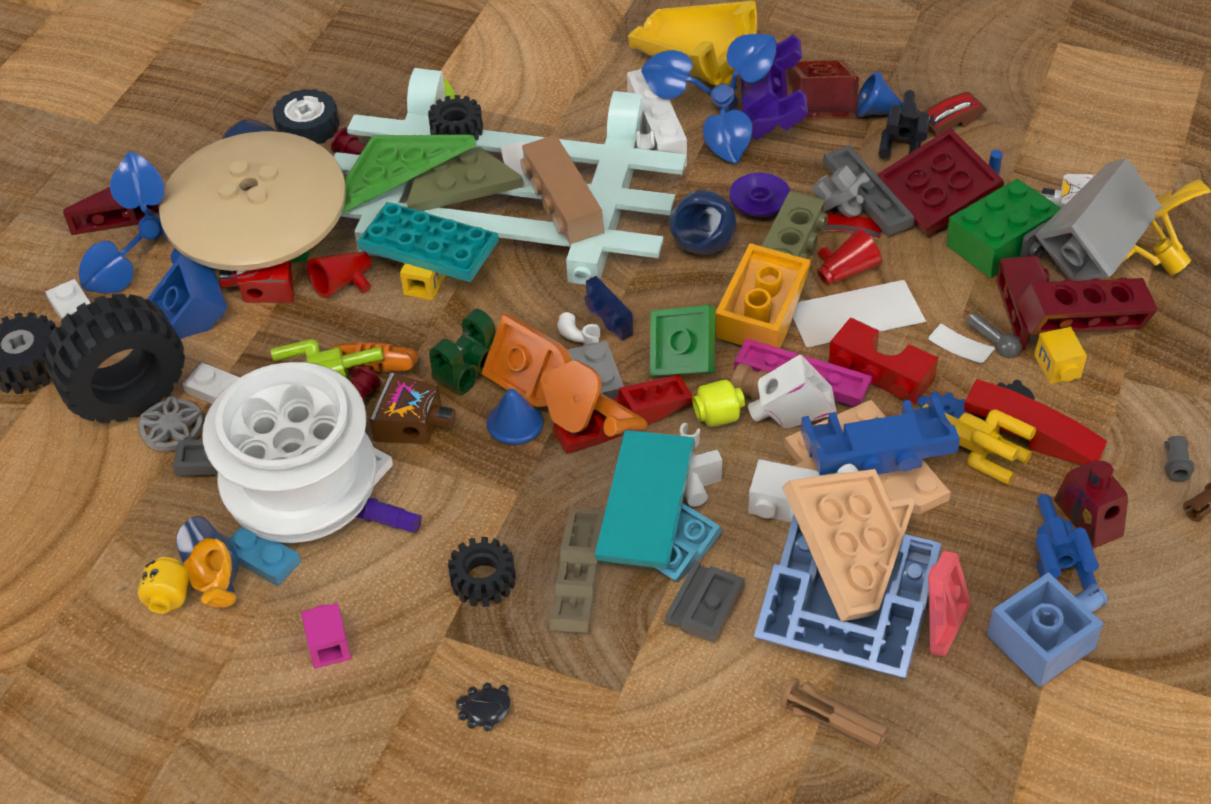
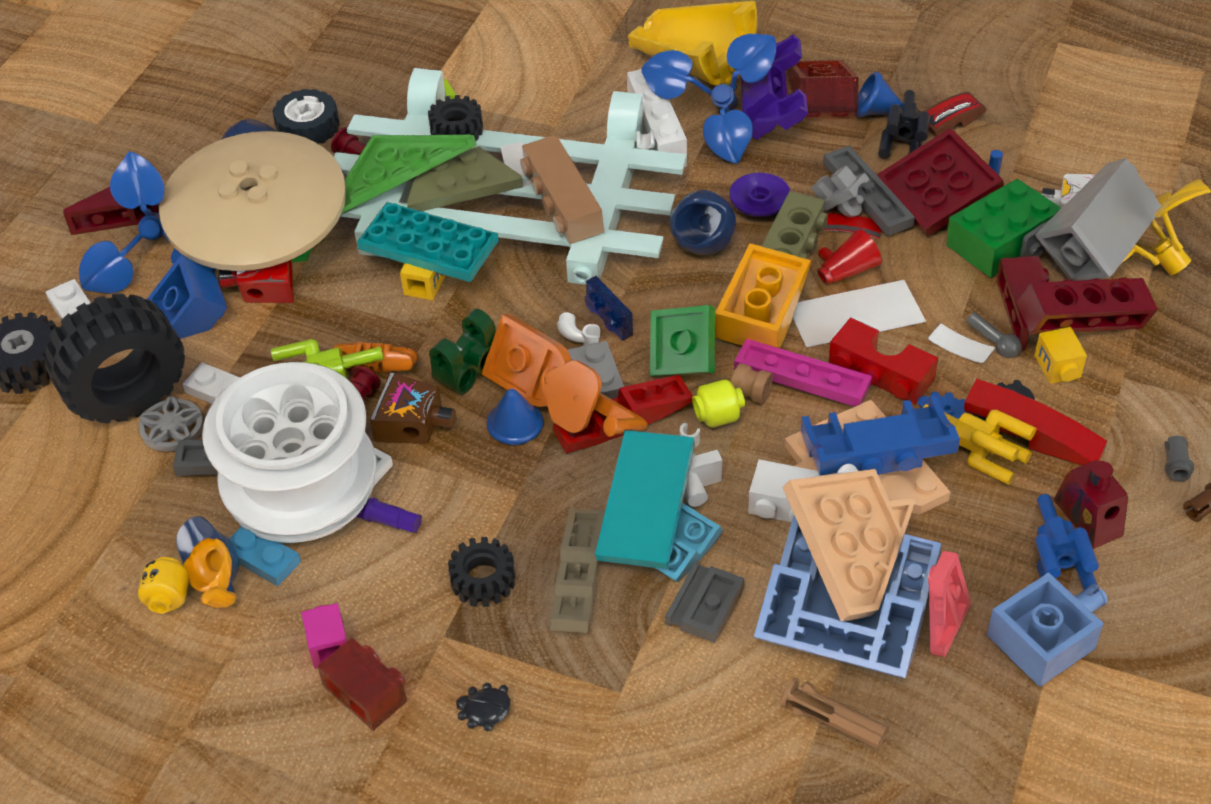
(334, 272): red piece -> none
(363, 683): none -> clear red brick
(792, 393): white torso -> none

